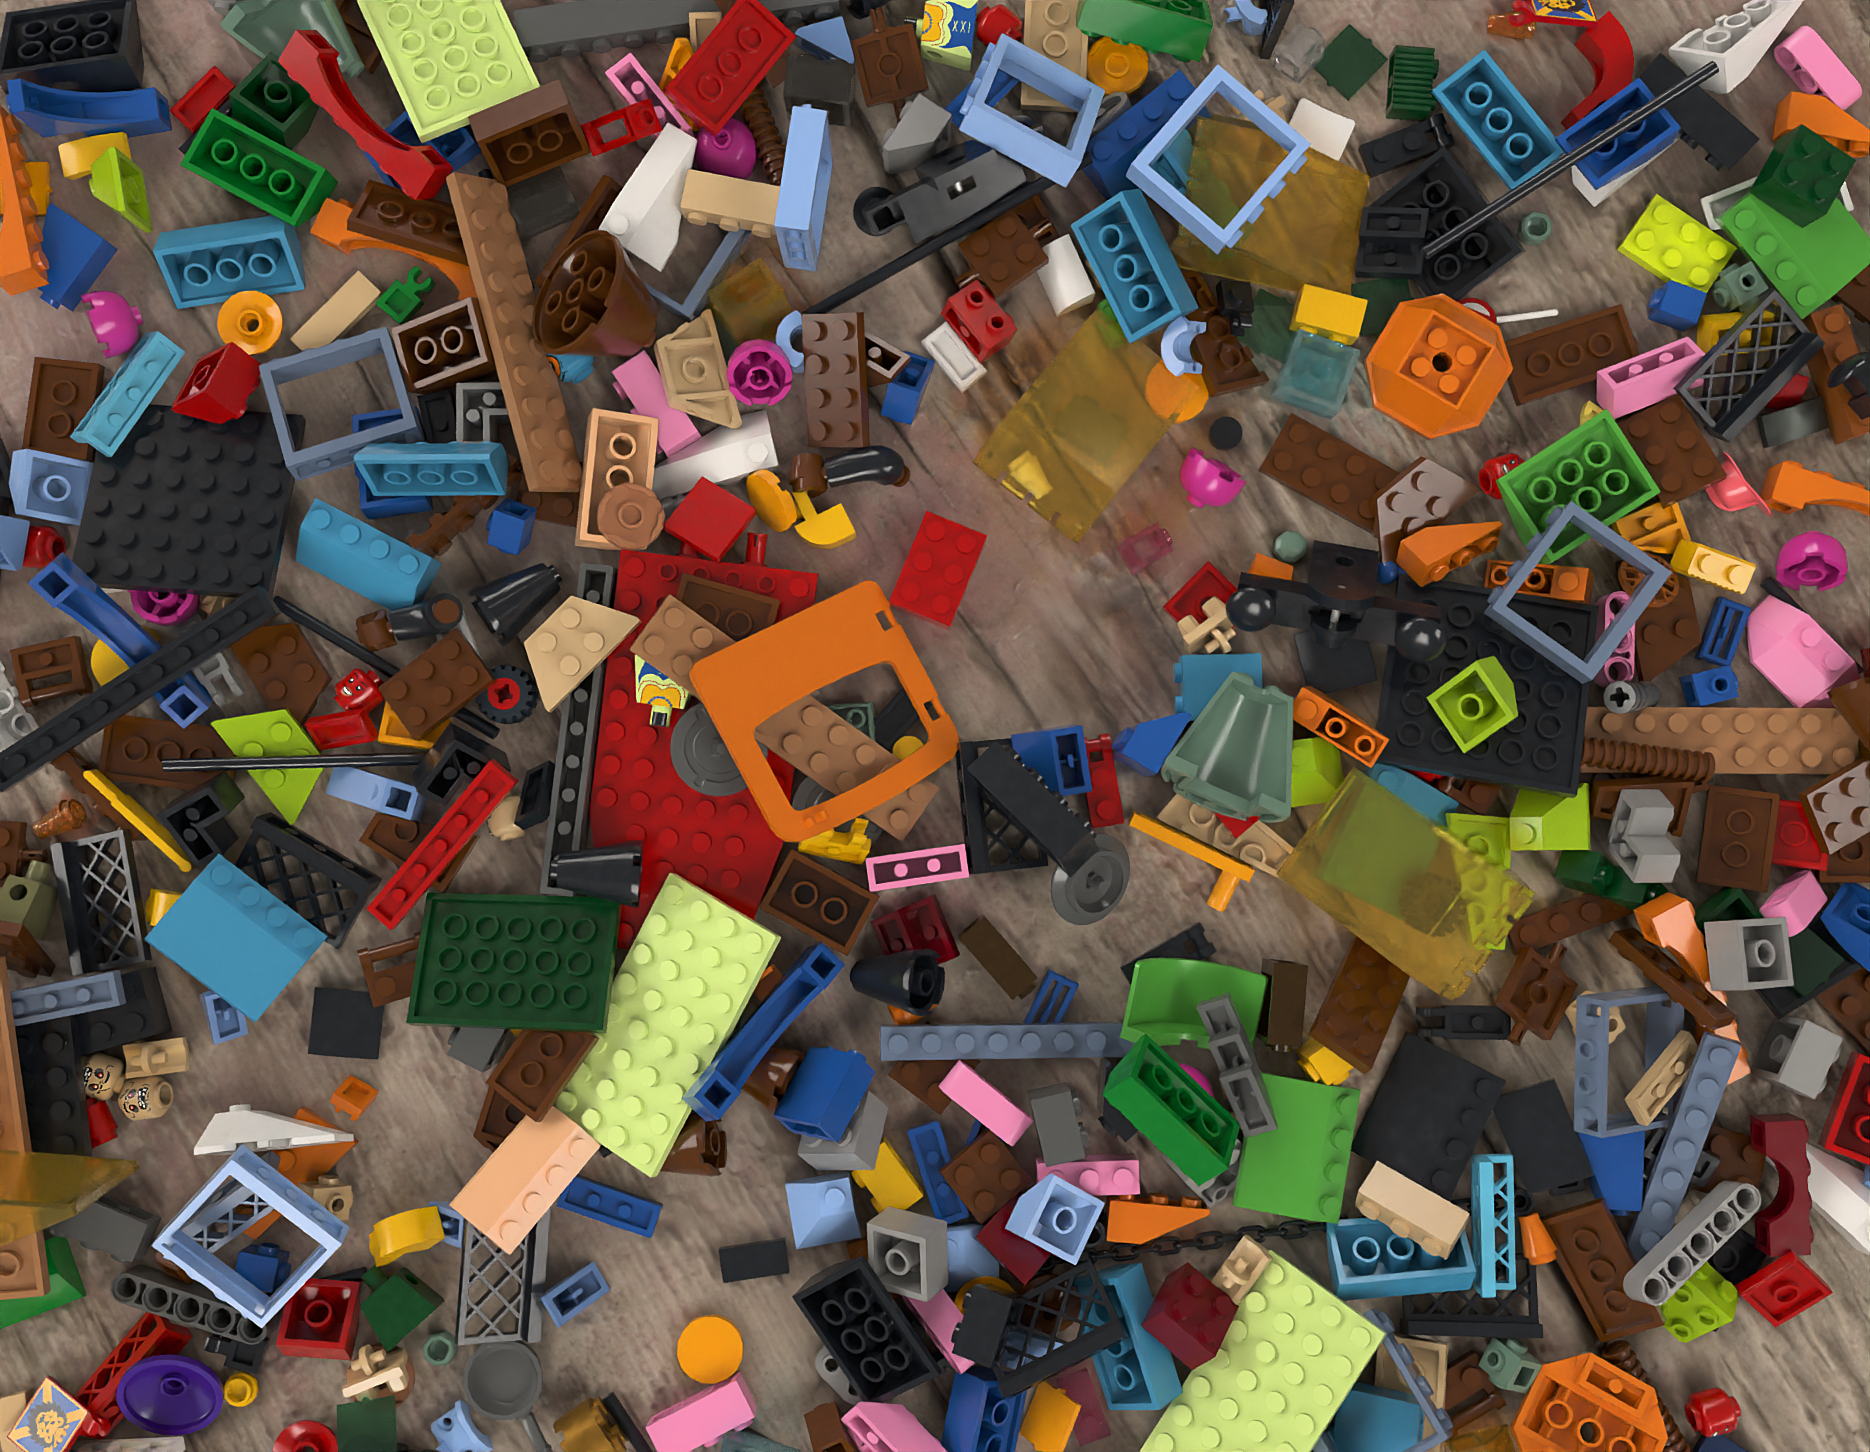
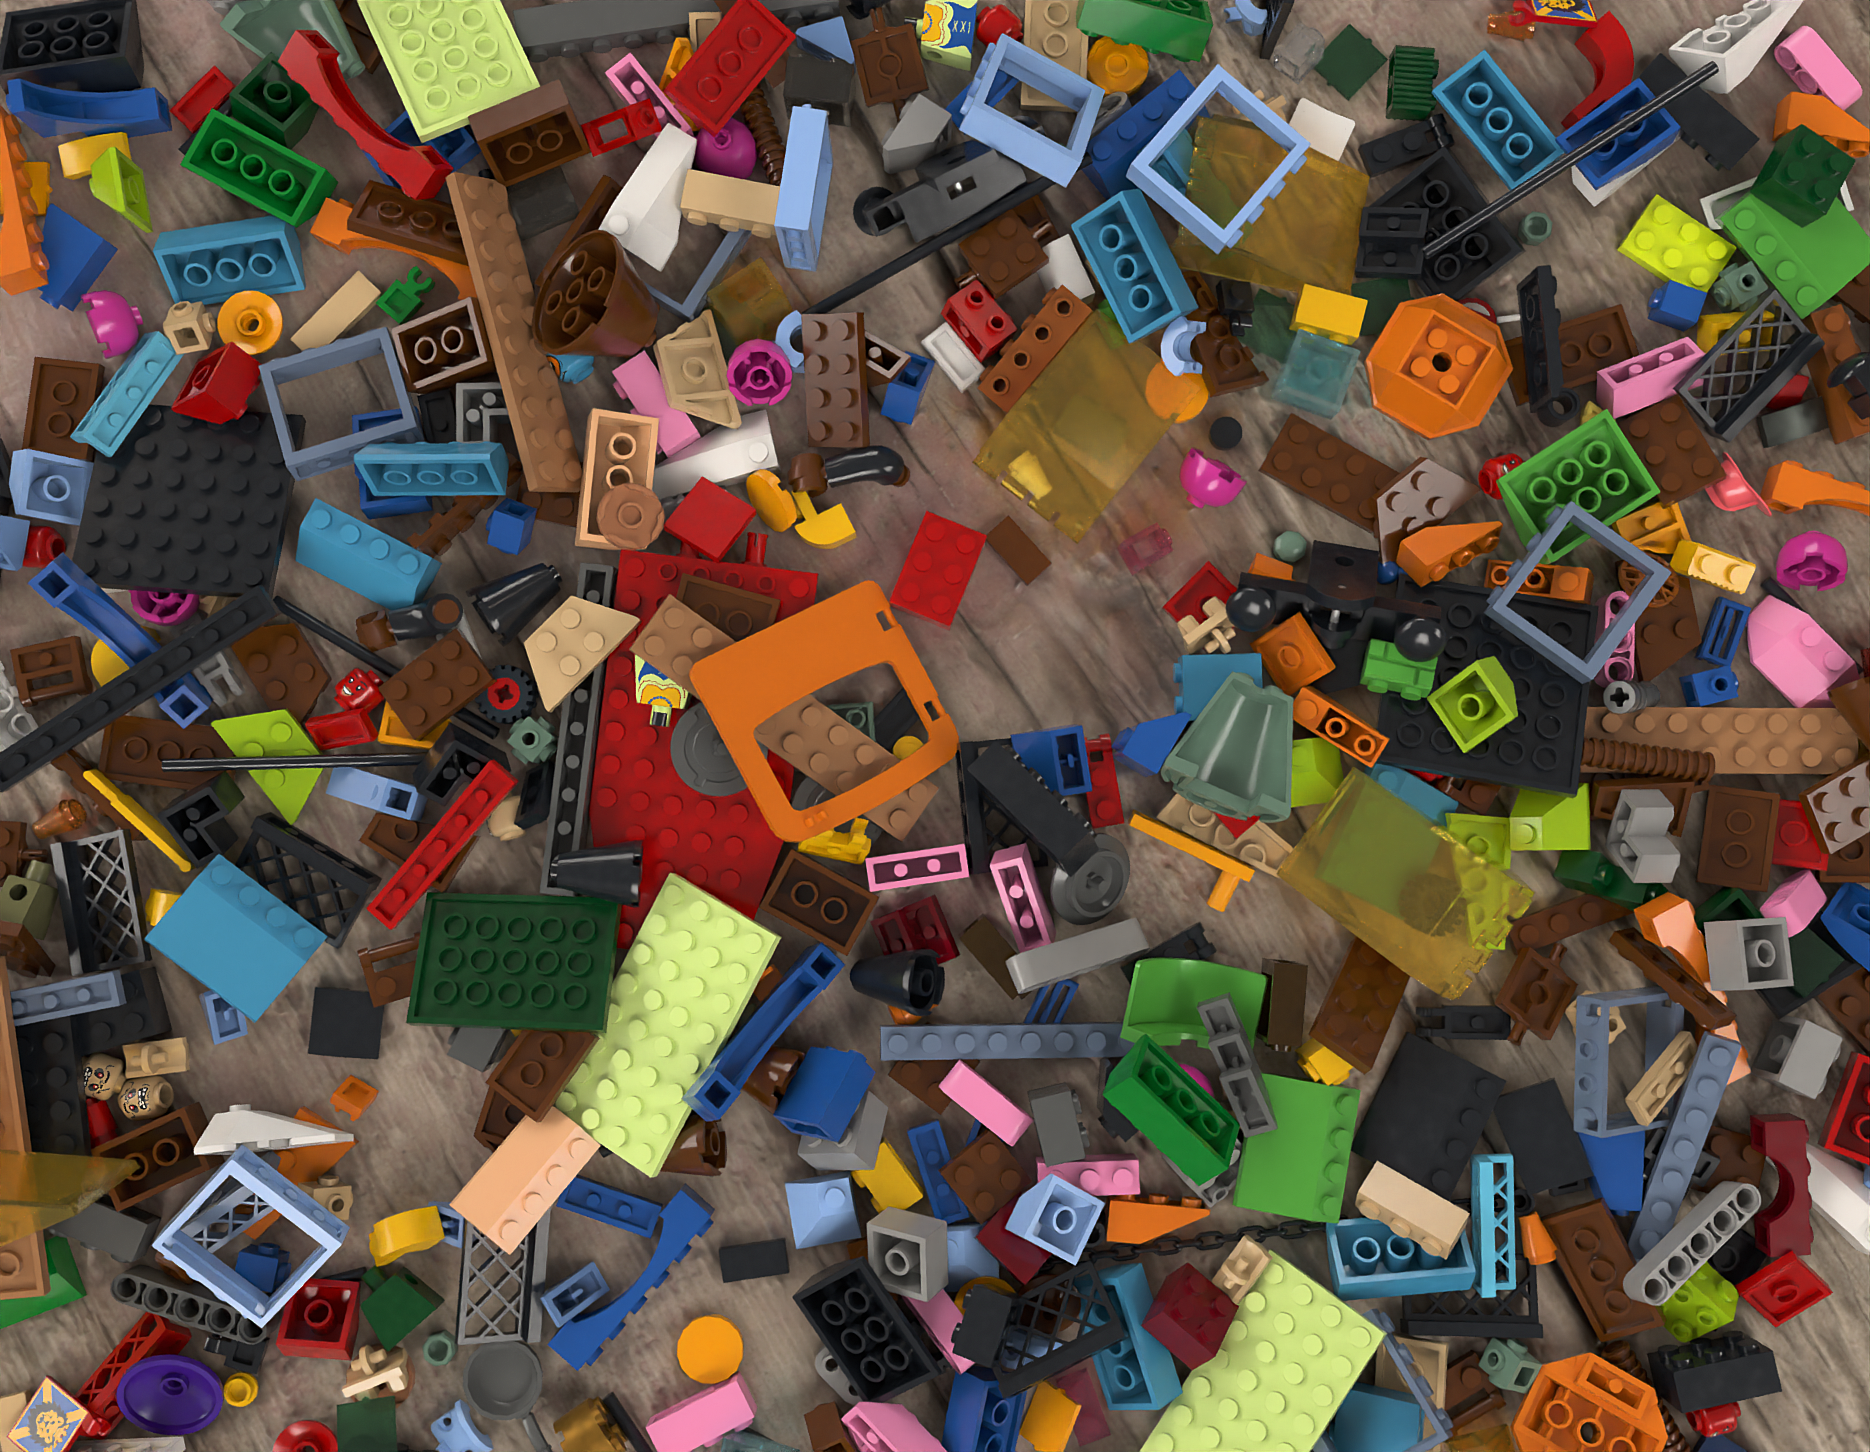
(163, 1155): none -> reddish brown brick
(189, 327): none -> tan brick
(544, 744): none -> sand green brick
(582, 1335): none -> blue arch
(1017, 550): none -> reddish brown tile
(1022, 897): none -> bright pink brick
(1035, 348): none -> dark orange brick
(1077, 955): none -> light grey beam
(1293, 654): none -> orange tile
(1388, 670): none -> bright green brick
(1542, 349): none -> black hinge
(1714, 1371): none -> black brick

